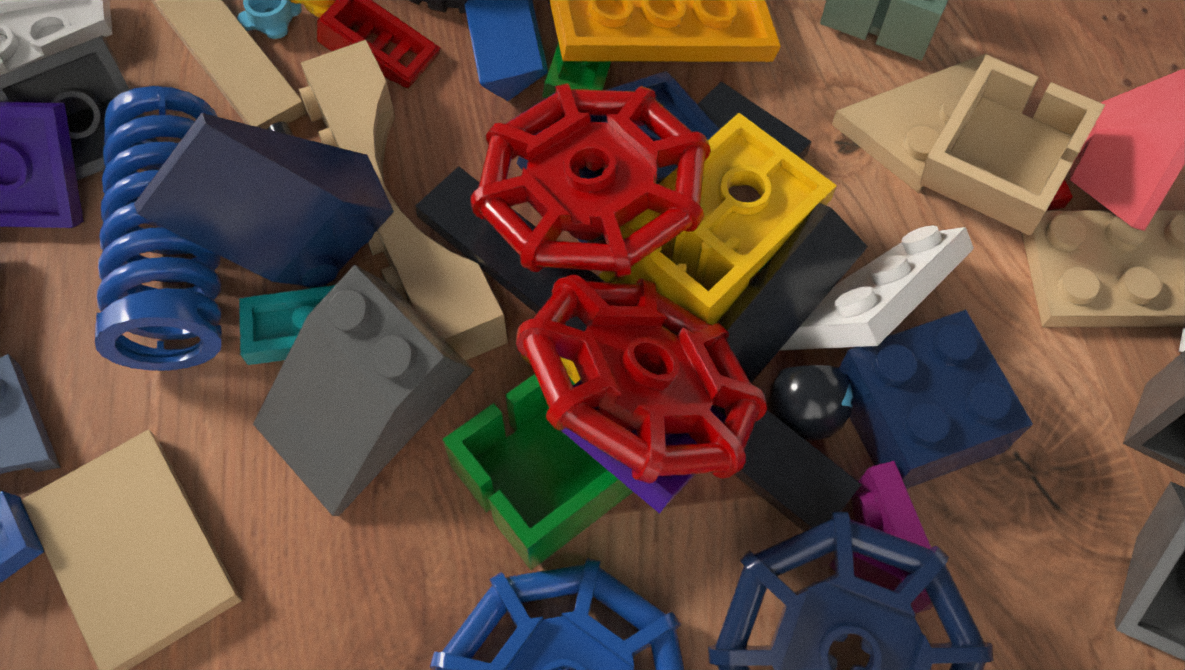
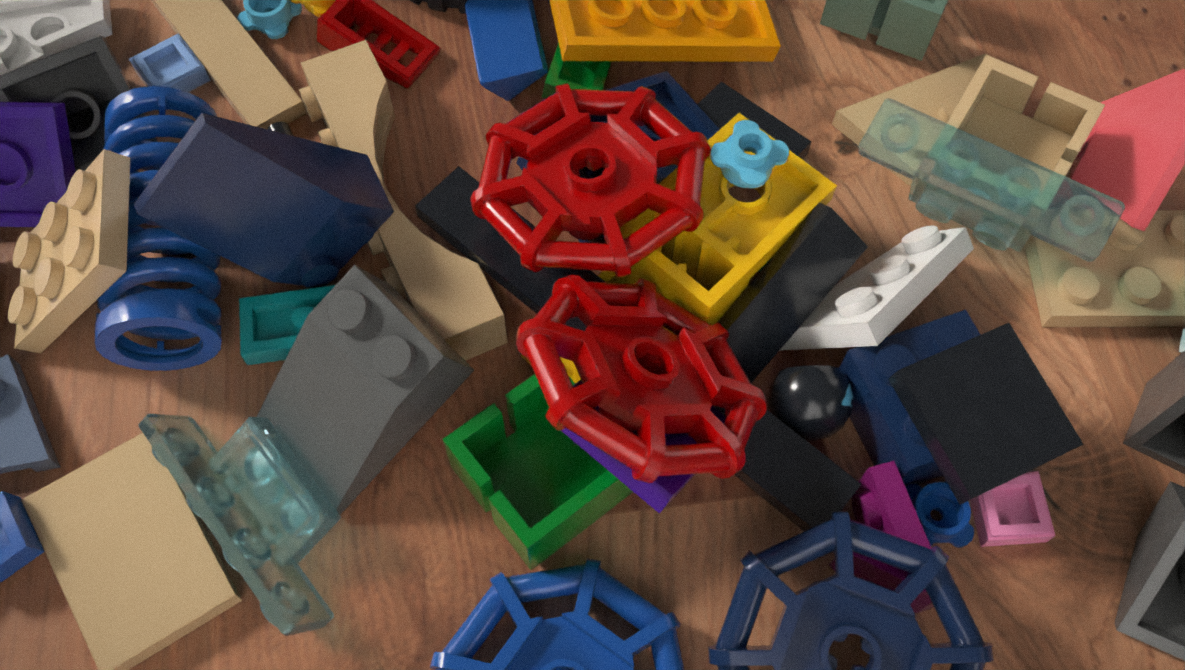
(72, 253): none -> tan plate
(170, 65): none -> light blue tile
(257, 508): none -> clear light blue bracket
(747, 169): none -> medium azure plate
(954, 525): none -> blue plate
(984, 412): none -> black tile
(988, 186): none -> clear light blue bracket
(1013, 513): none -> bright pink tile

